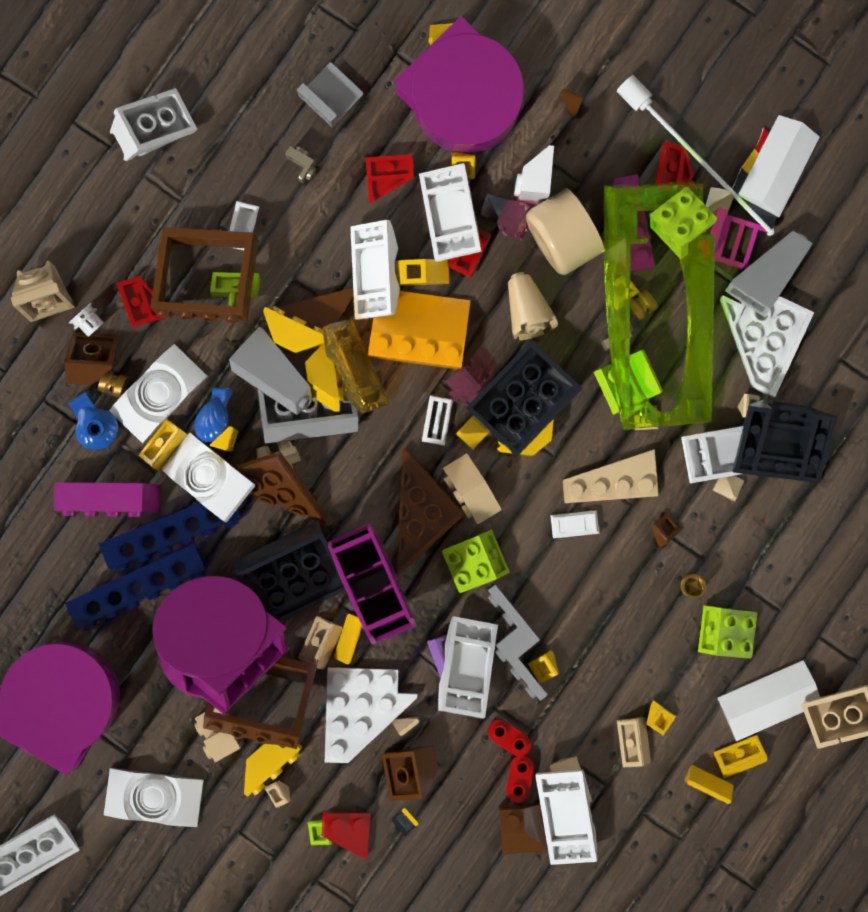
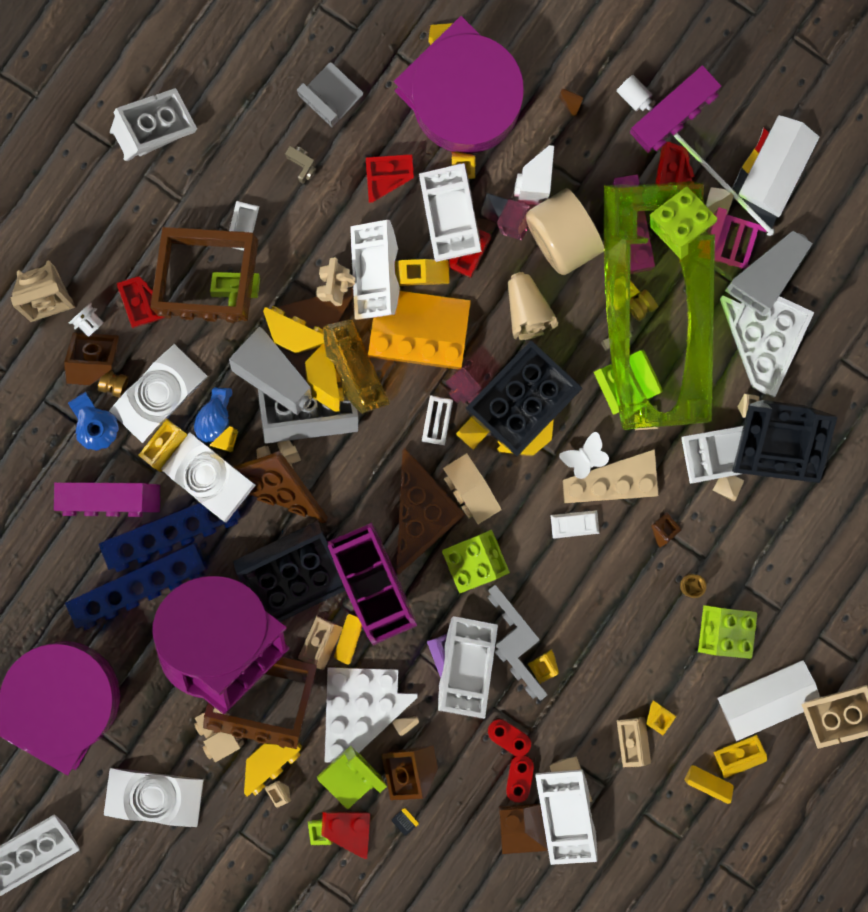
(337, 282): none -> tan hips
(350, 777): none -> lime bracket
(586, 457): none -> white animal
(676, 109): none -> magenta wedge

